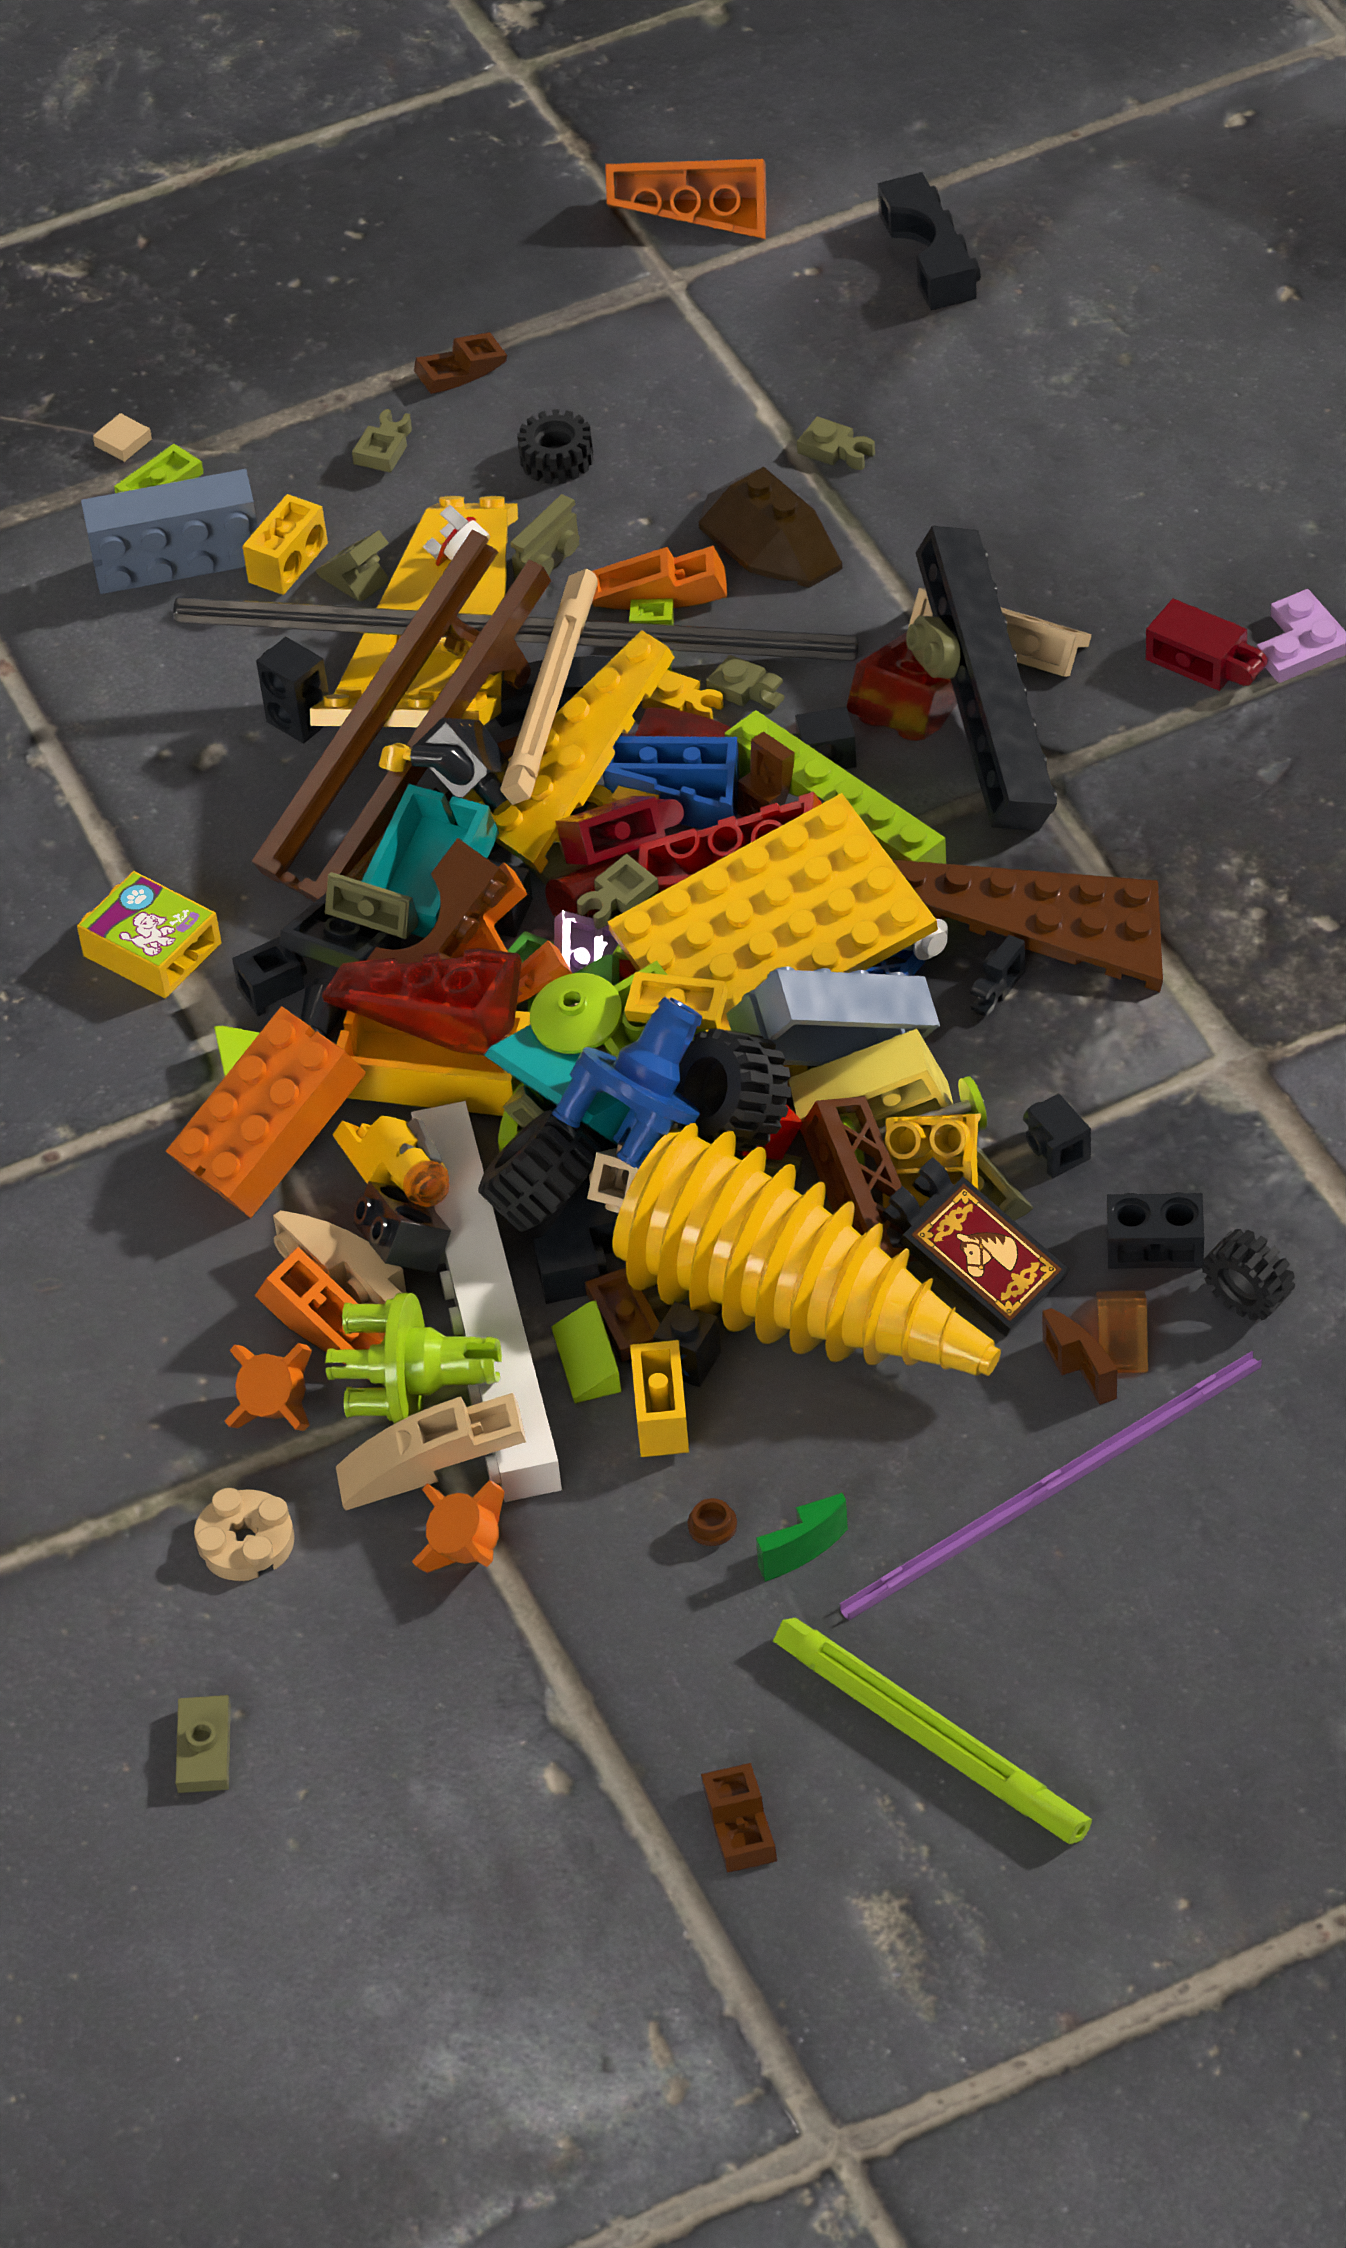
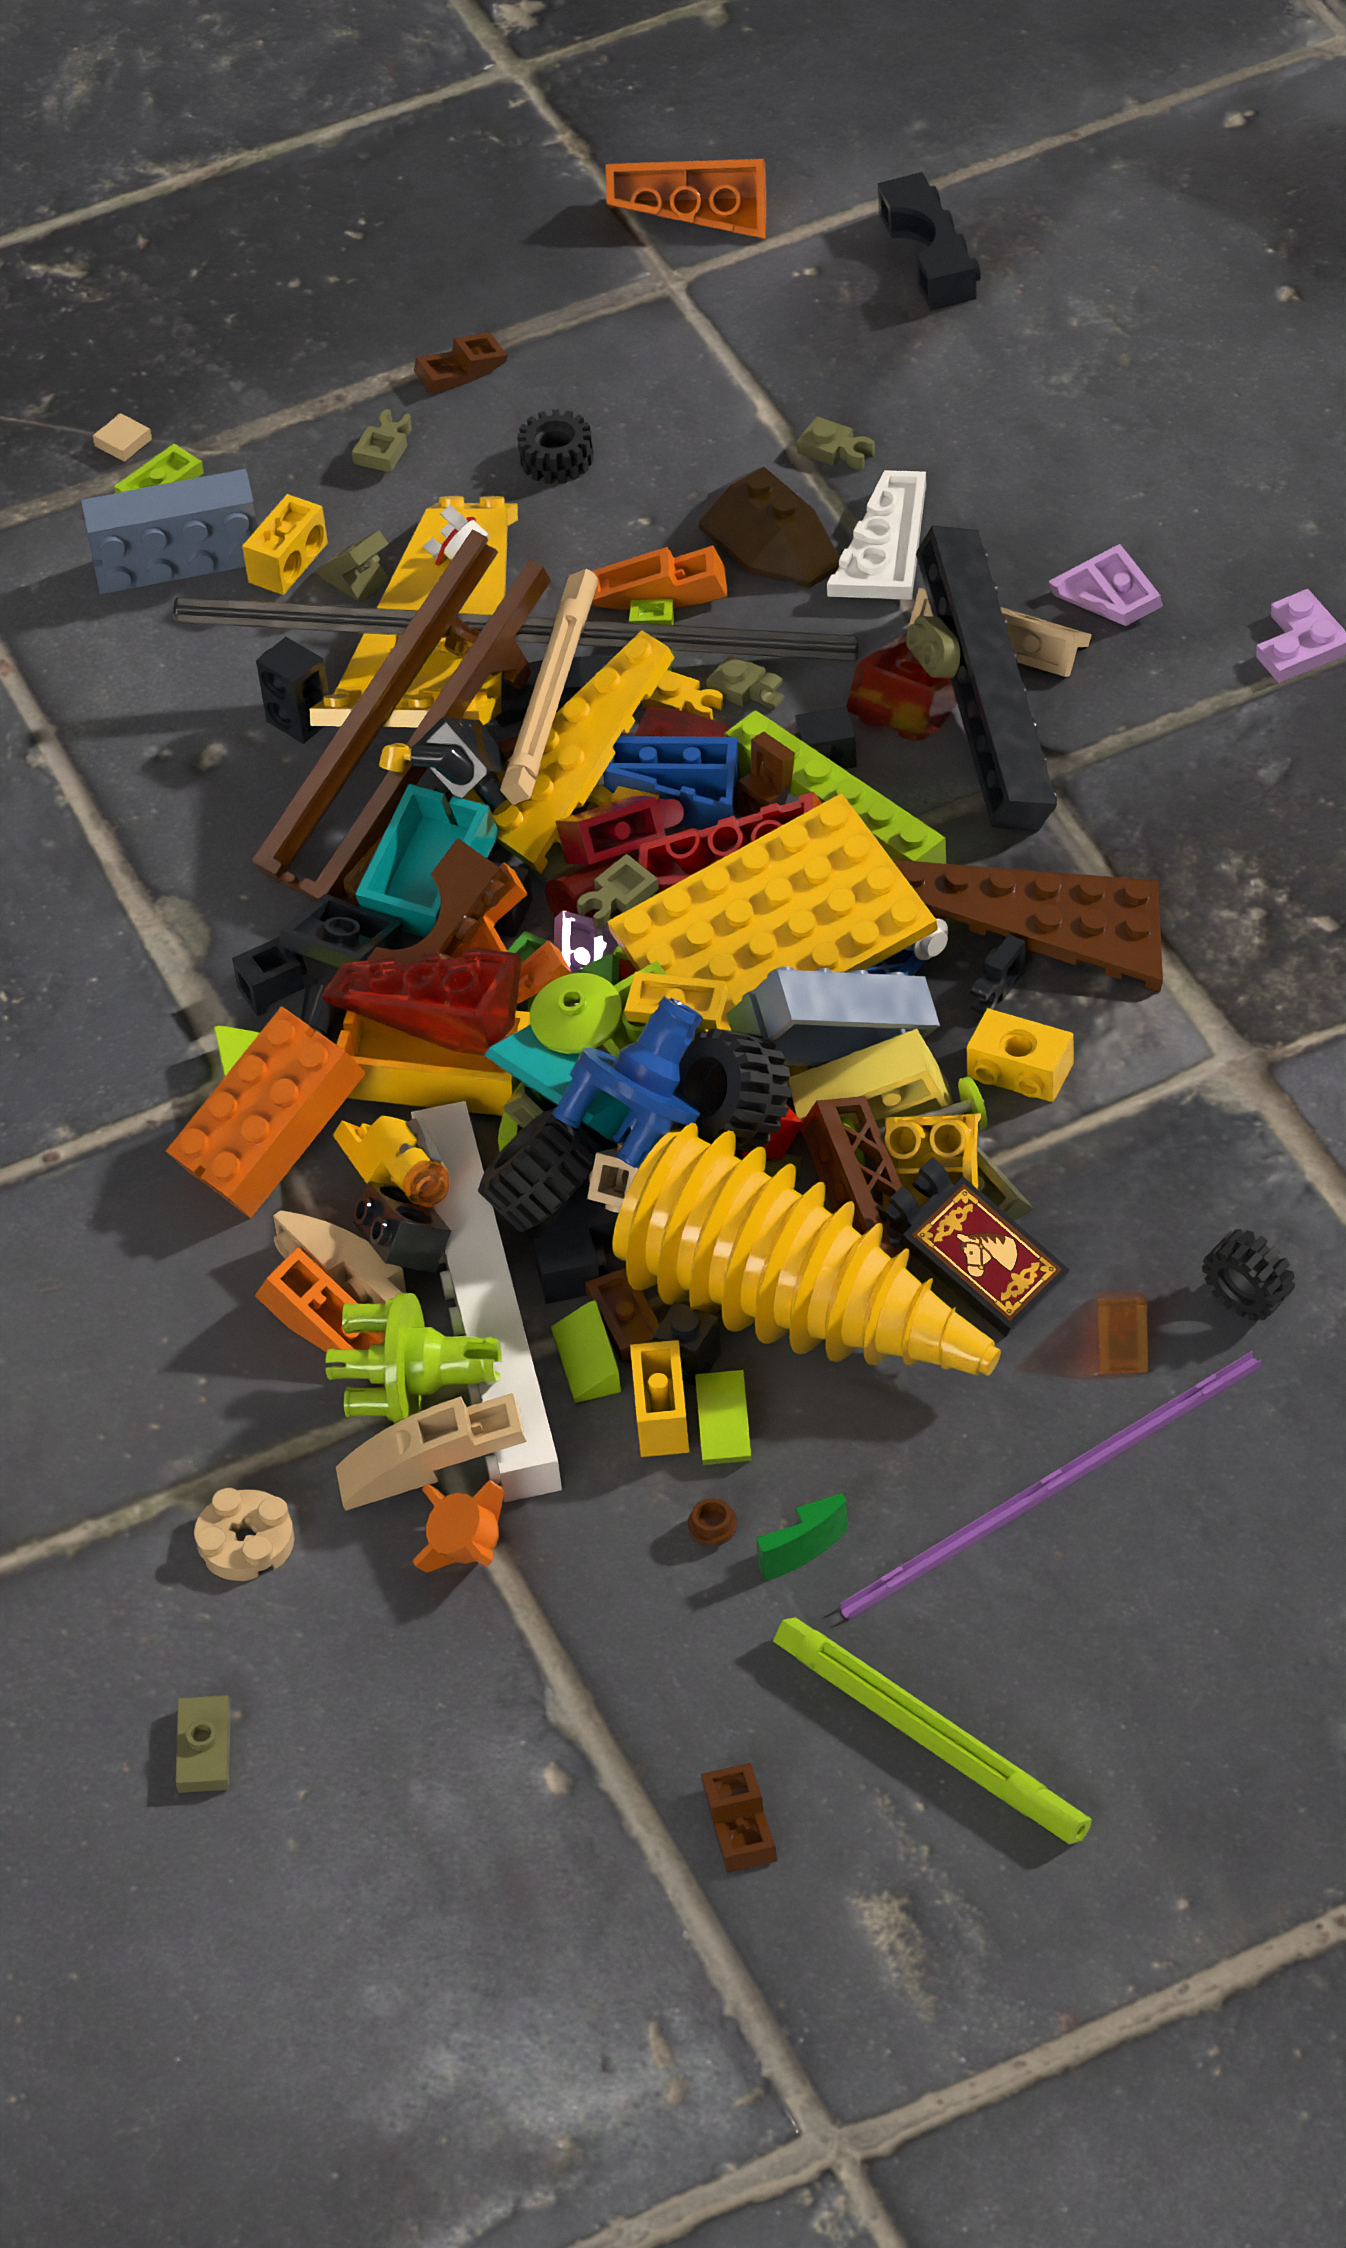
(149, 934): brick -> none
(270, 1387): orange piece -> none
(370, 906): olive slope -> none
(547, 537): olive plate -> none
(723, 1417): none -> lime slope
(885, 542): none -> white wing
(1020, 1055): none -> yellow brick
(1058, 1135): black brick -> none
(1076, 1350): reddish brown slope -> none
(1109, 587): none -> lavender wing
(1155, 1230): black brick -> none
(1202, 647): dark red brick -> none

